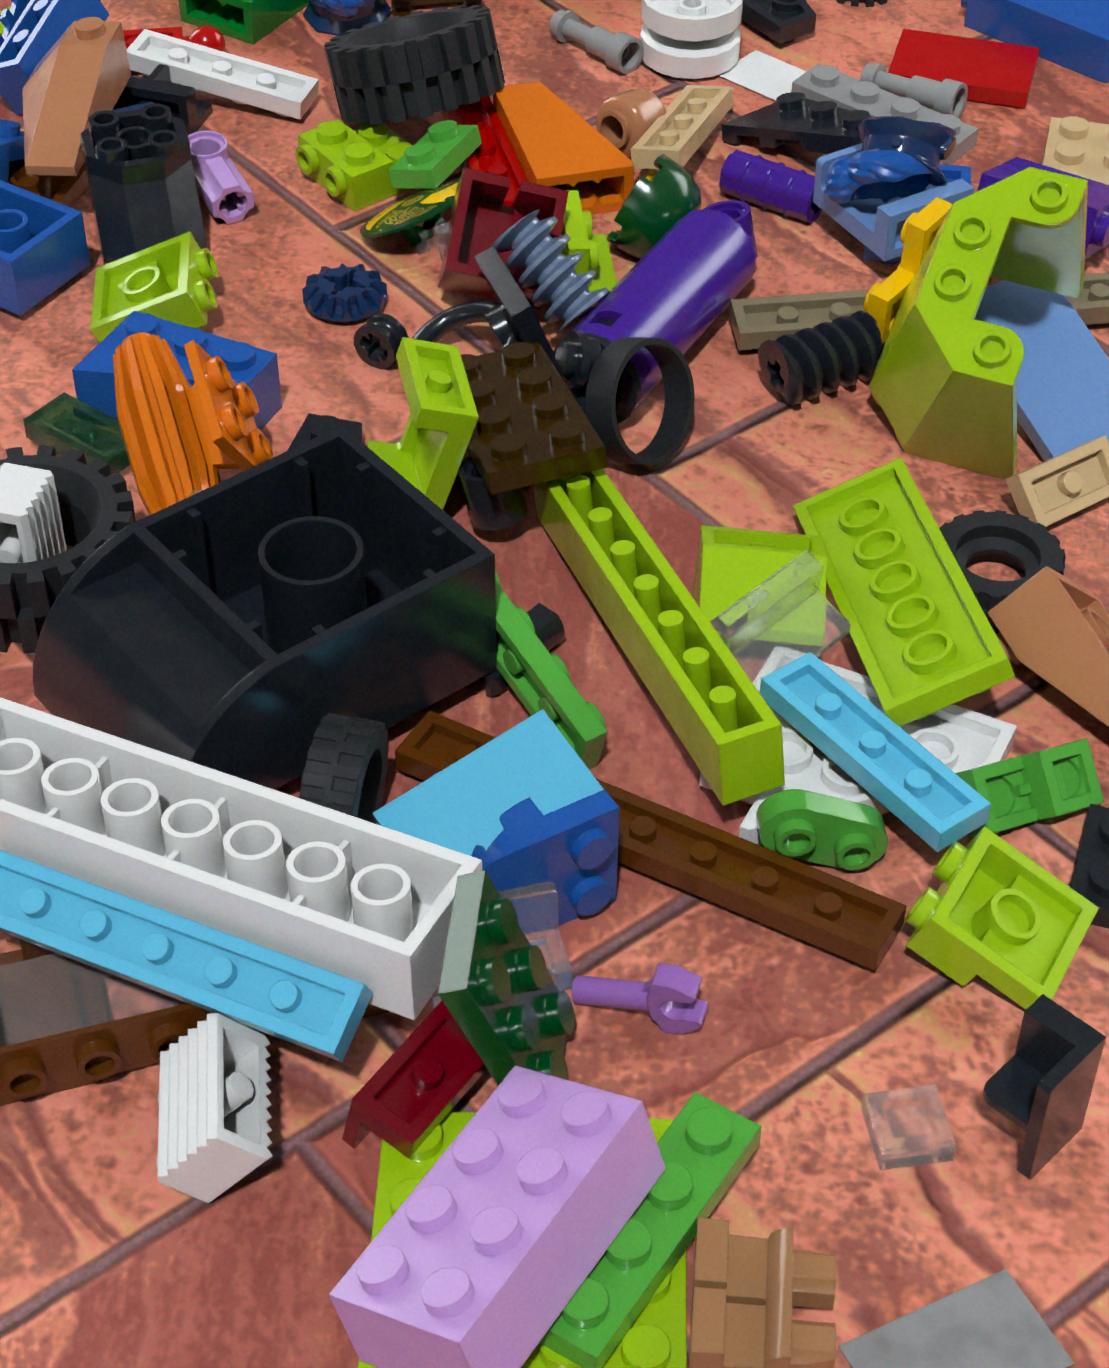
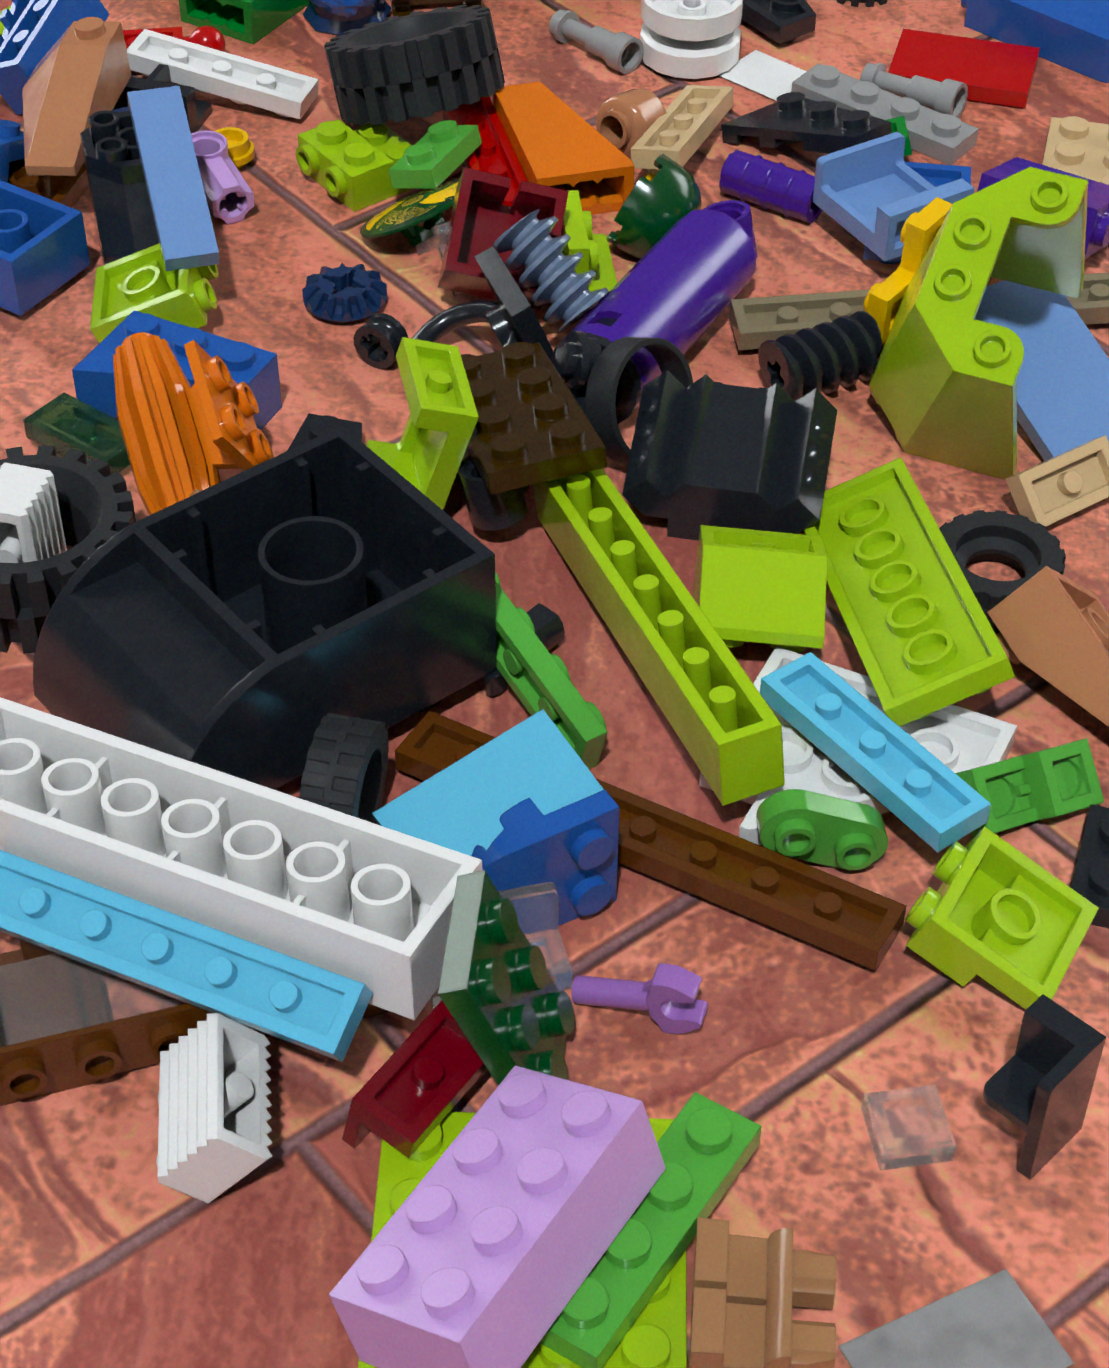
(173, 178): none -> medium blue tile
(240, 148): none -> yellow plate
(729, 456): none -> black slope
(781, 620): clear panel -> none
(894, 162): piece -> none

